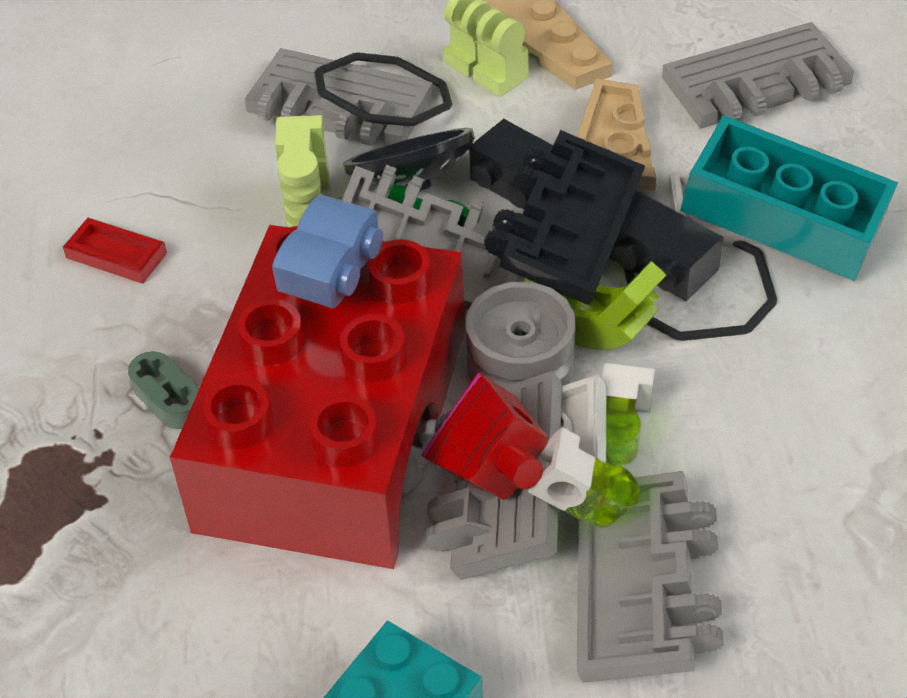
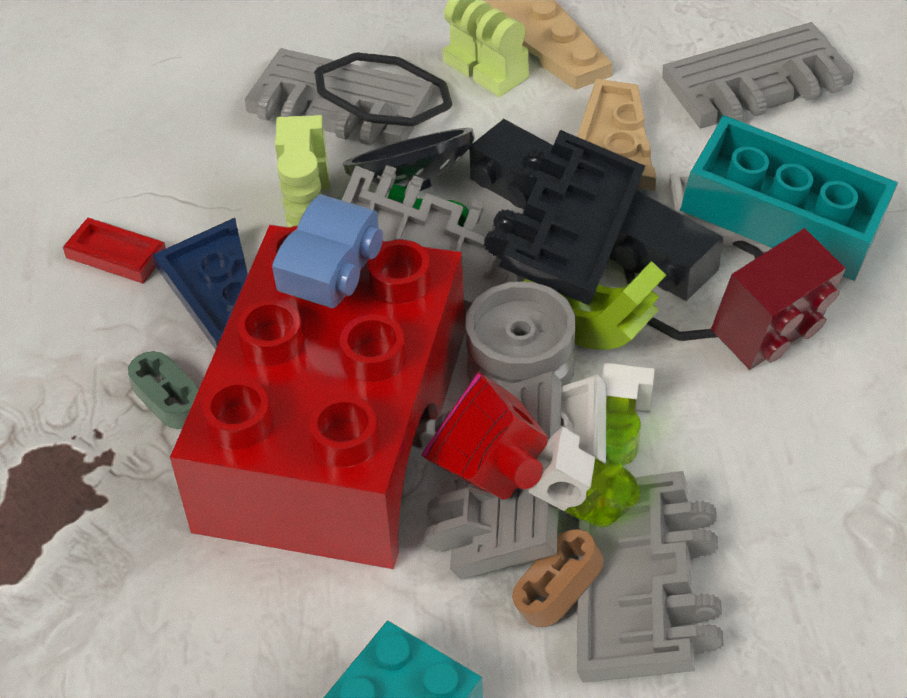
(206, 275): none -> dark blue wing
(559, 578): none -> medium nougat beam
(778, 299): none -> dark red brick

